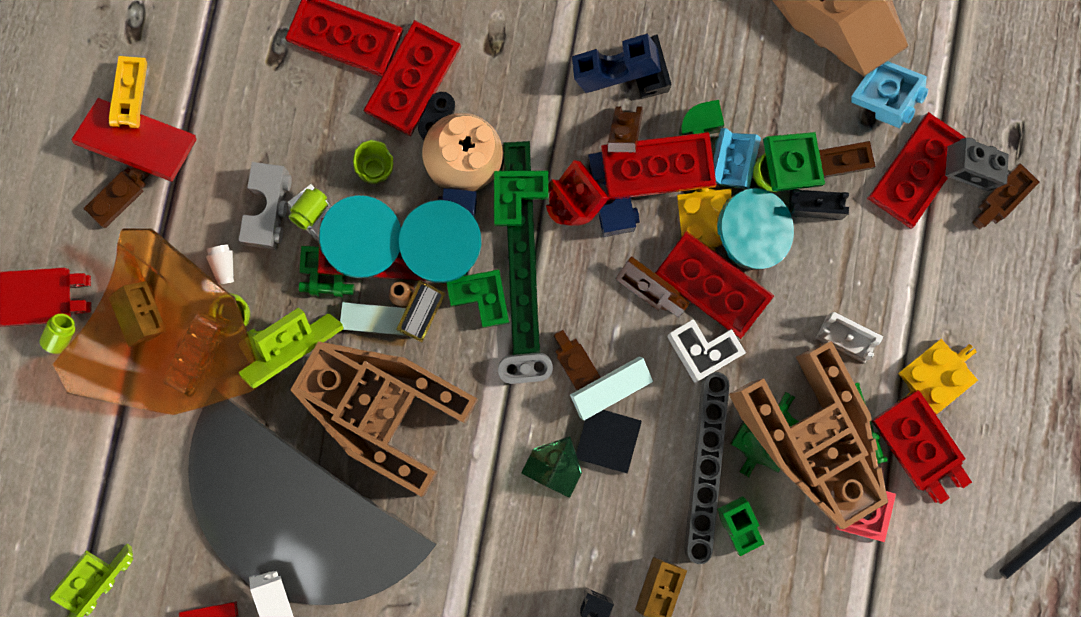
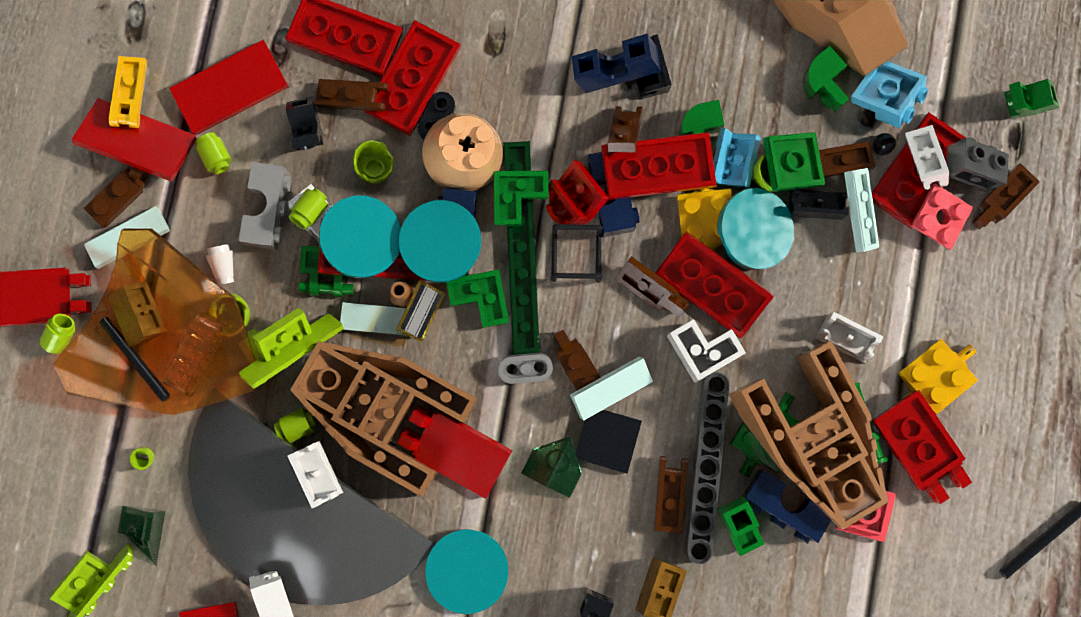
(104, 247): none -> light aqua tile
(135, 359): none -> black bar
(139, 462): none -> lime hinge
(143, 529): none -> clear green slope
(213, 153): none -> lime brick
(229, 87): none -> red tile
(295, 425): none -> lime brick
(304, 124): none -> black brick
(315, 474): none -> white hinge
(349, 95): none -> reddish brown hinge
(456, 450): none -> red tile
(467, 571): none -> teal tile
(554, 275): none -> black piece
(670, 497): none -> reddish brown hinge
(765, 495): none -> dark blue arch
(820, 79): none -> green brick
(861, 210): none -> light aqua tile
(884, 149): none -> black hinge
(928, 156): none -> white hinge
(954, 216): none -> coral piece
(1031, 98): none -> green brick

